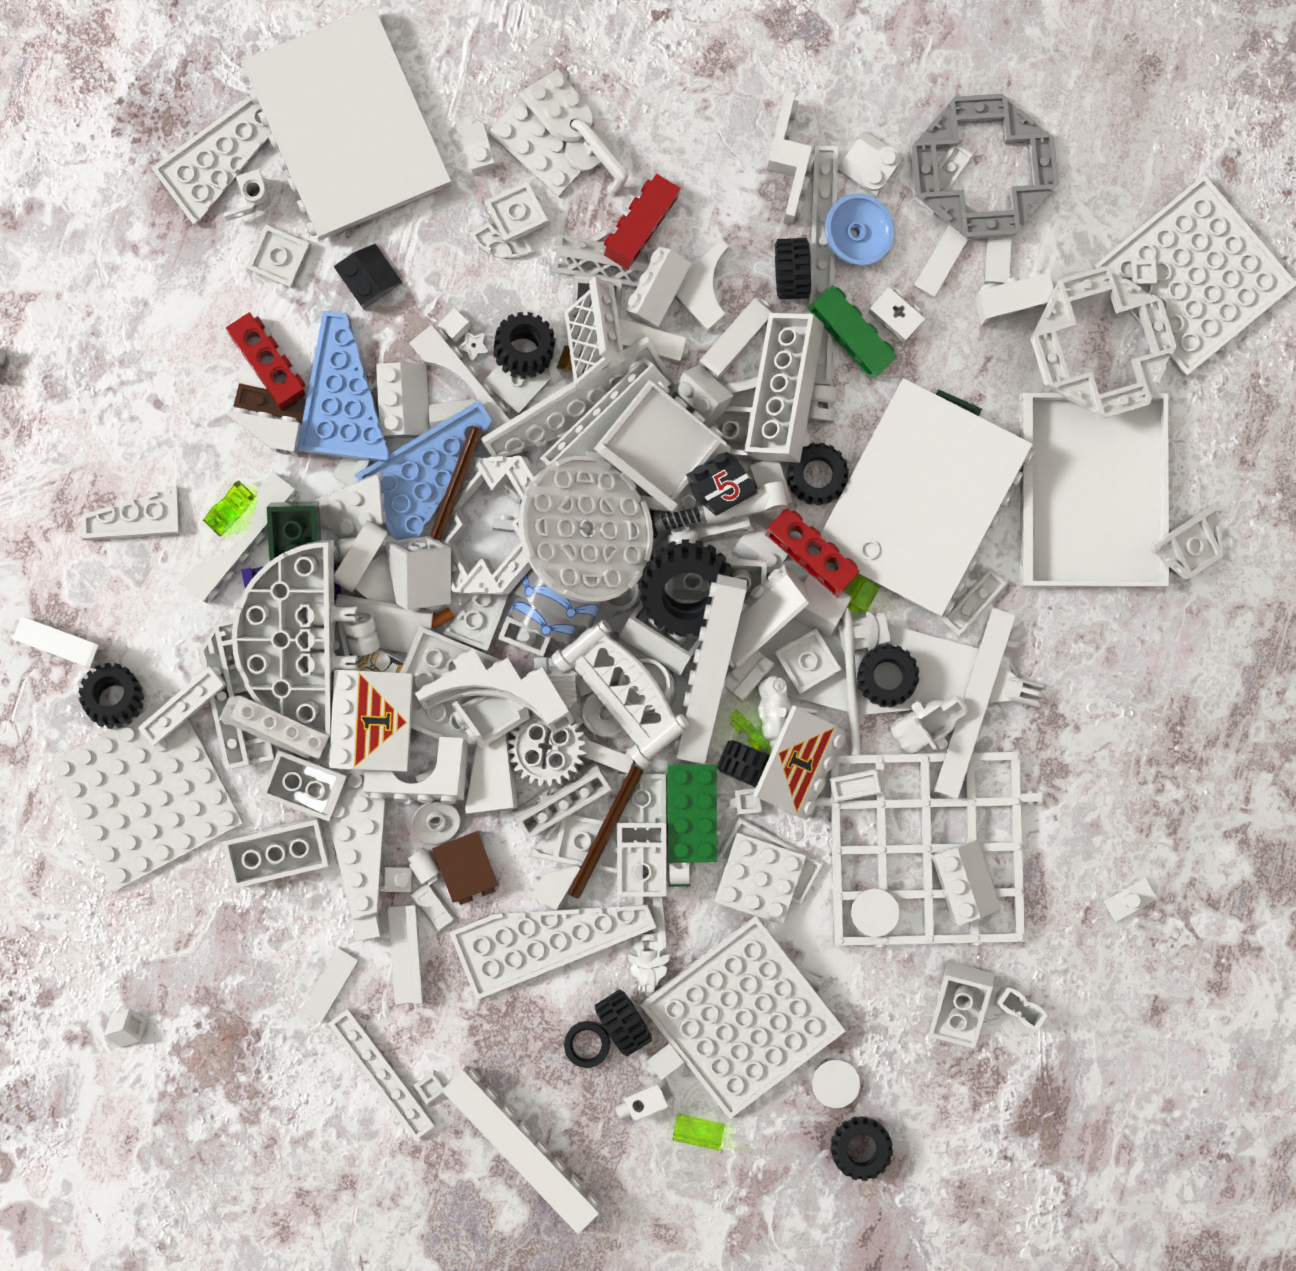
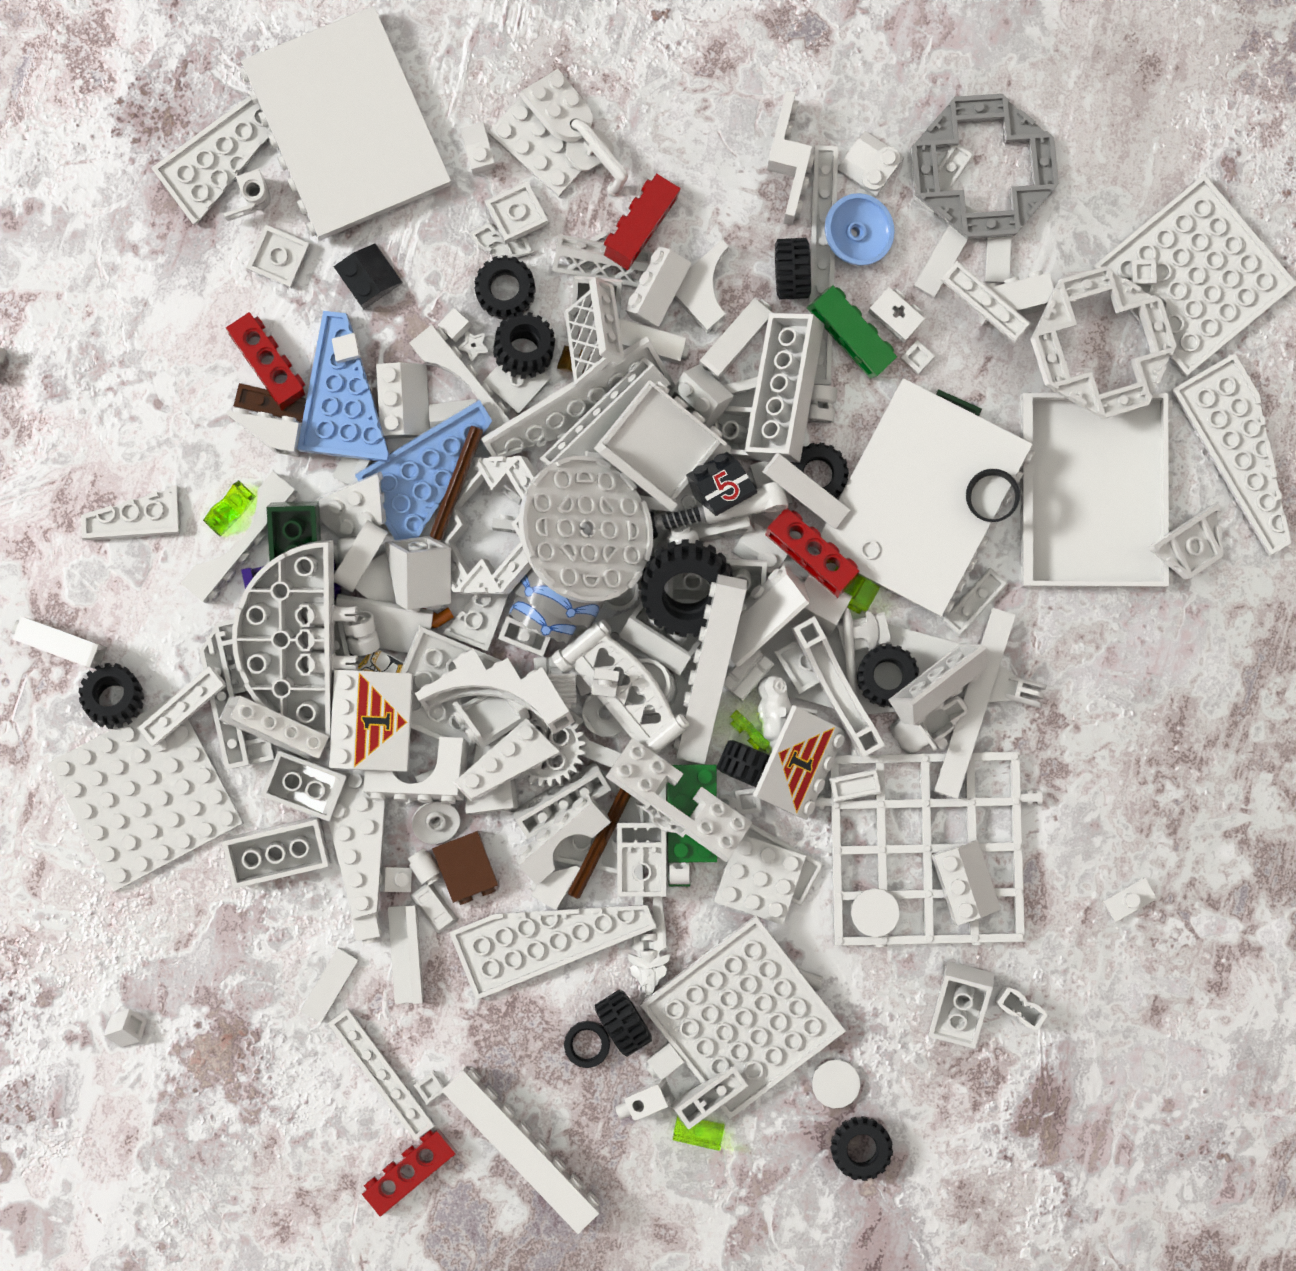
(346, 348): none -> white tile
(442, 1151): none -> red brick
(497, 268): none -> black tyre
(515, 754): none -> white wing
(583, 818): none -> white arch
(605, 682): none -> white bracket
(708, 1097): none -> white slope
(710, 824): none -> white plate
(806, 490): none -> white tile
(838, 690): none -> white arch
(917, 357): none -> white tile
(939, 683): none -> white slope
(985, 301): none -> white tile
(992, 472): none -> black tyre
(1232, 428): none -> white wing

